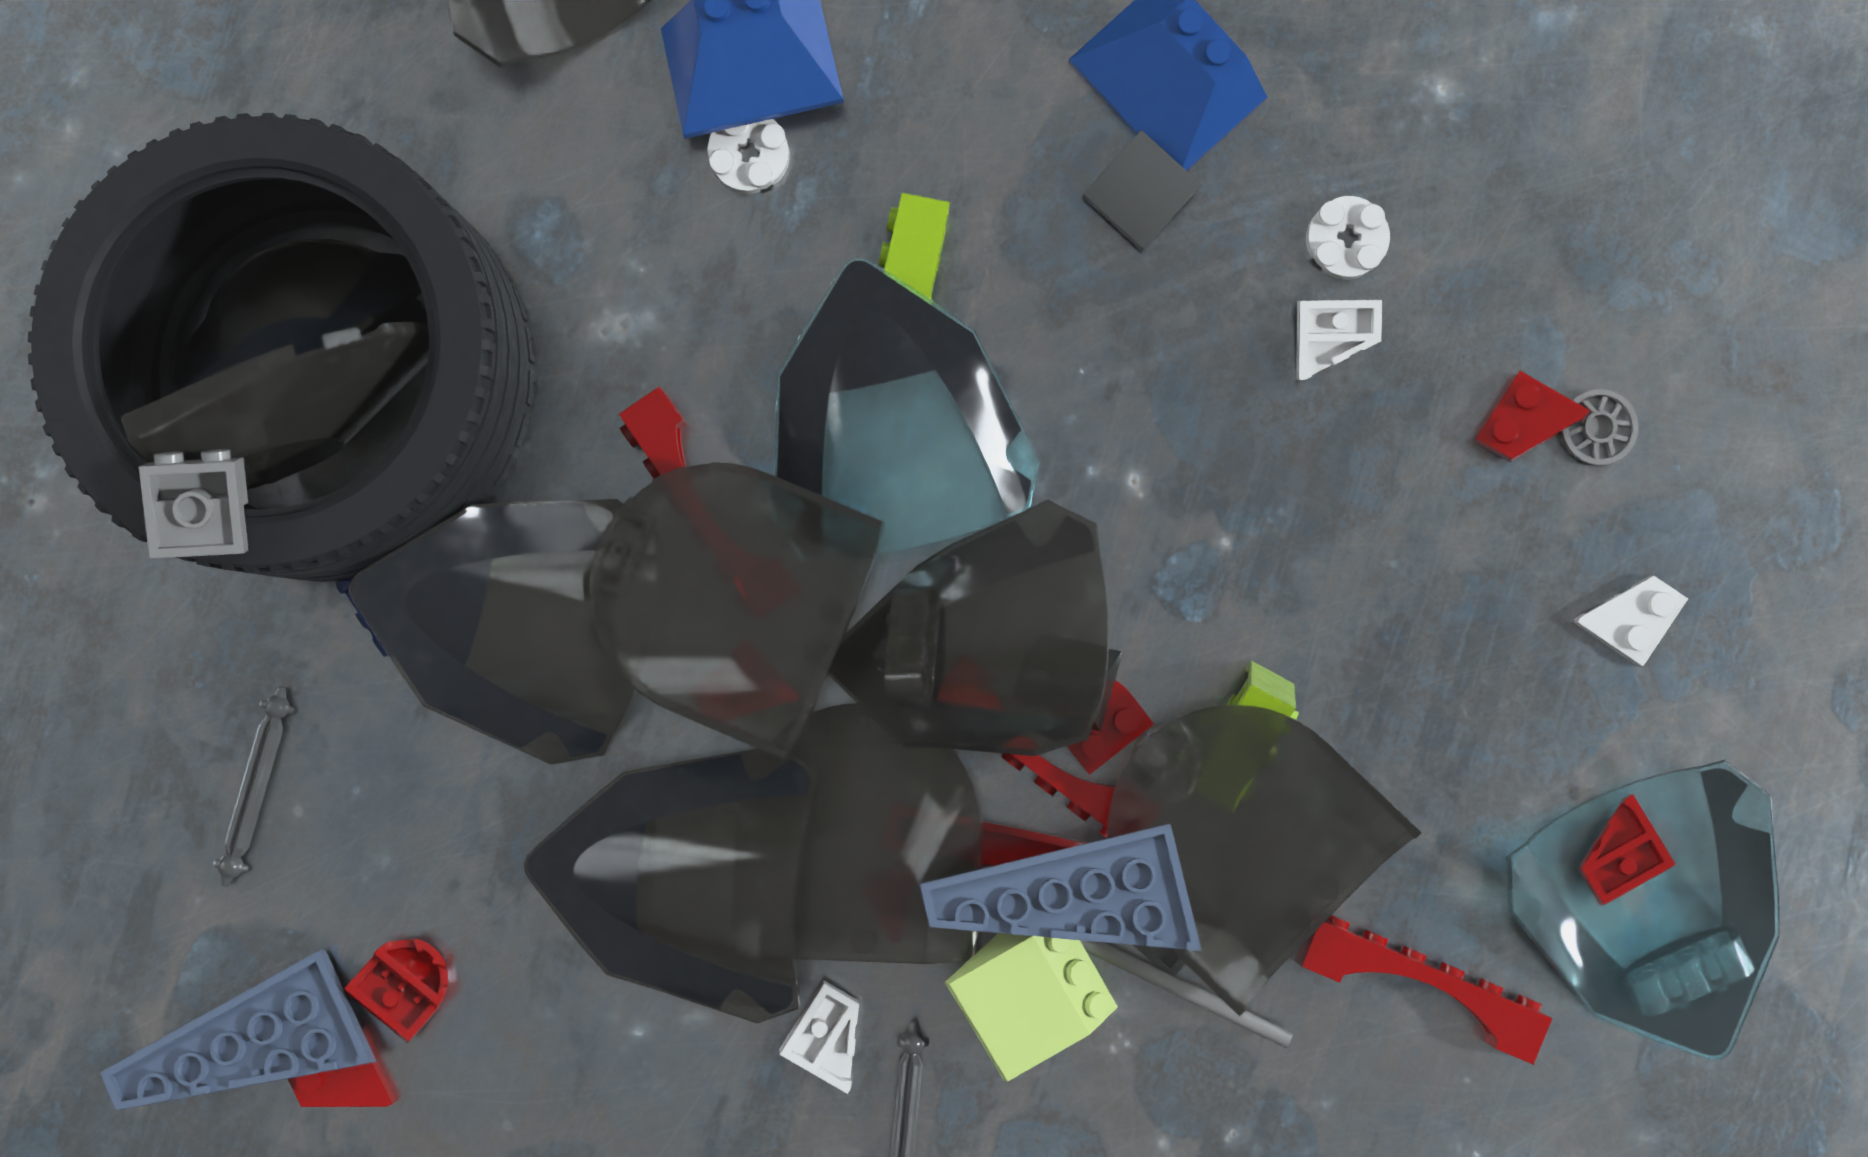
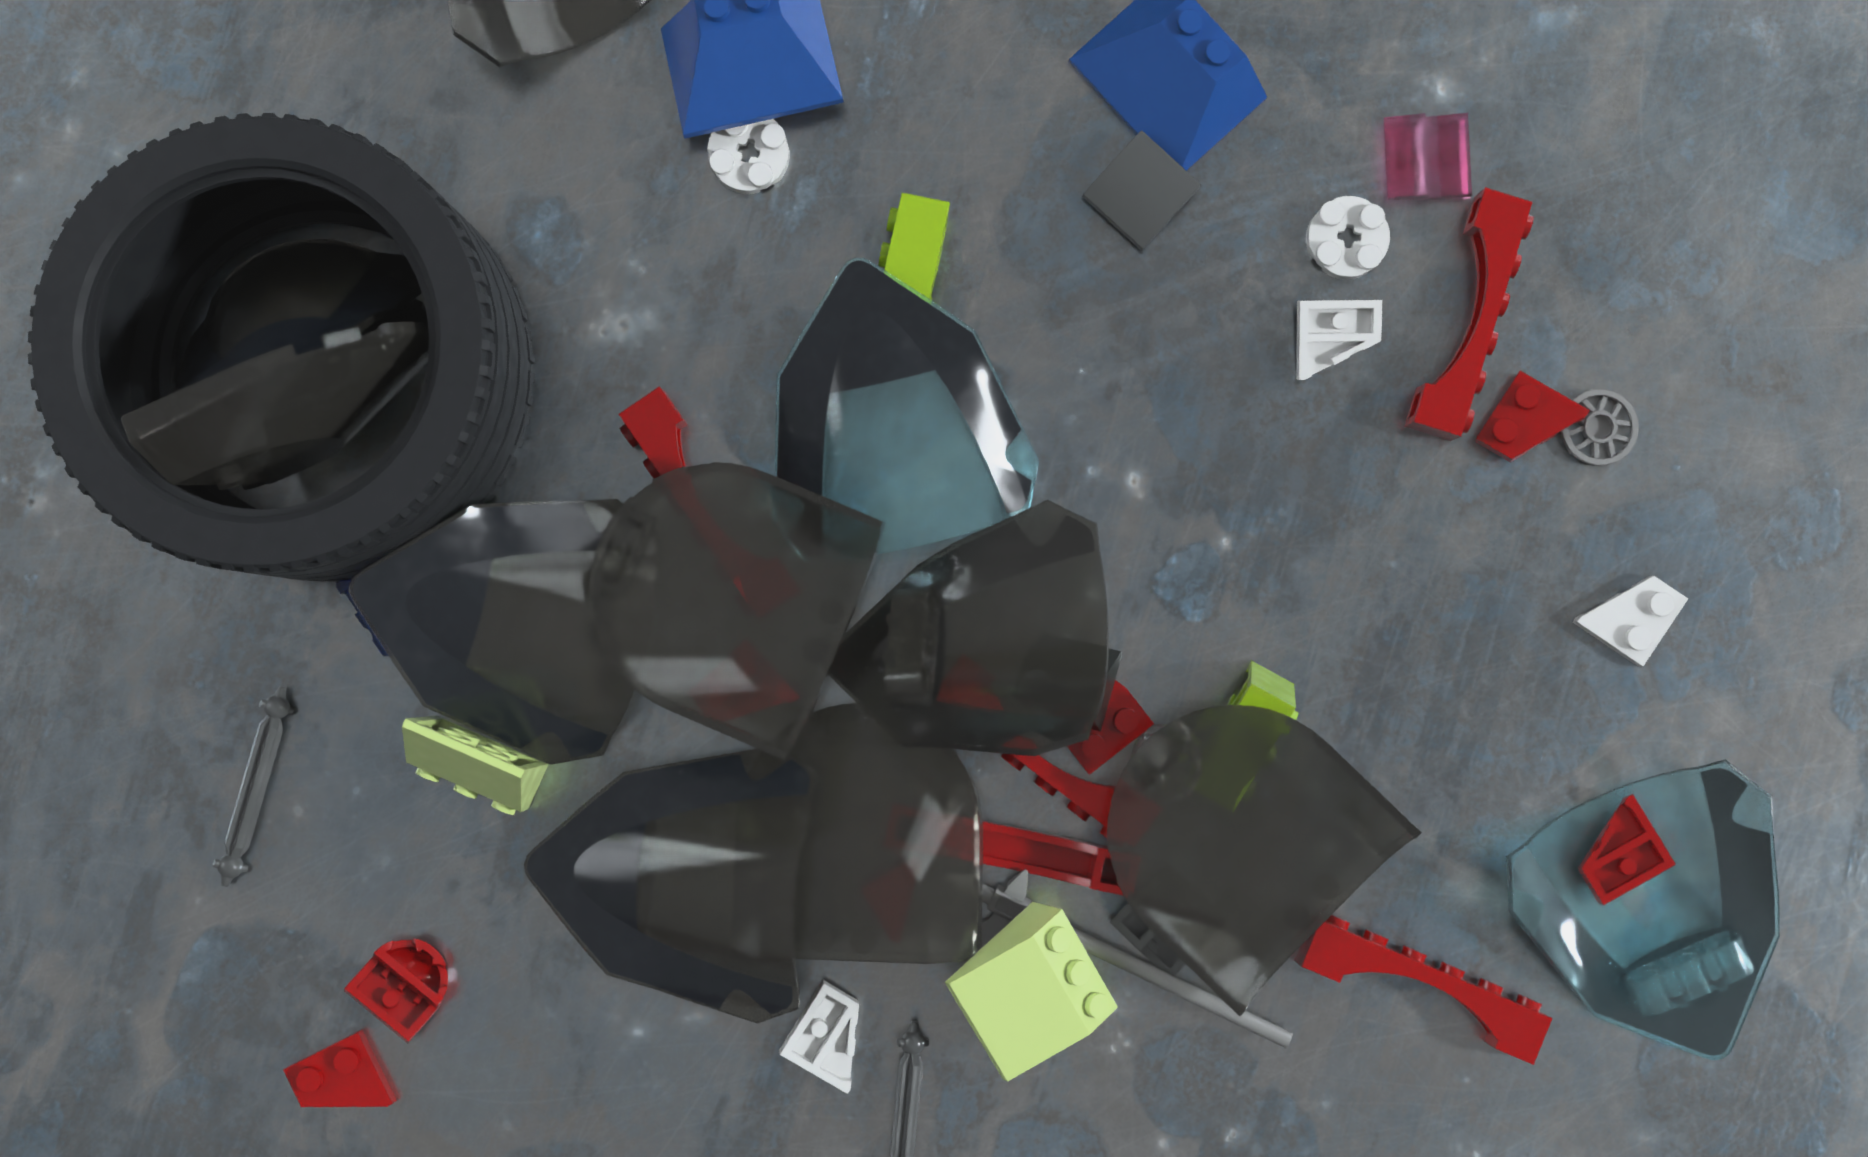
(194, 504): light grey plate -> none
(267, 1034): sand blue wing -> none
(472, 763): none -> yellowish green slope
(1095, 892): sand blue wing -> none
(1428, 156): none -> clear pink slope
(1496, 229): none -> red arch

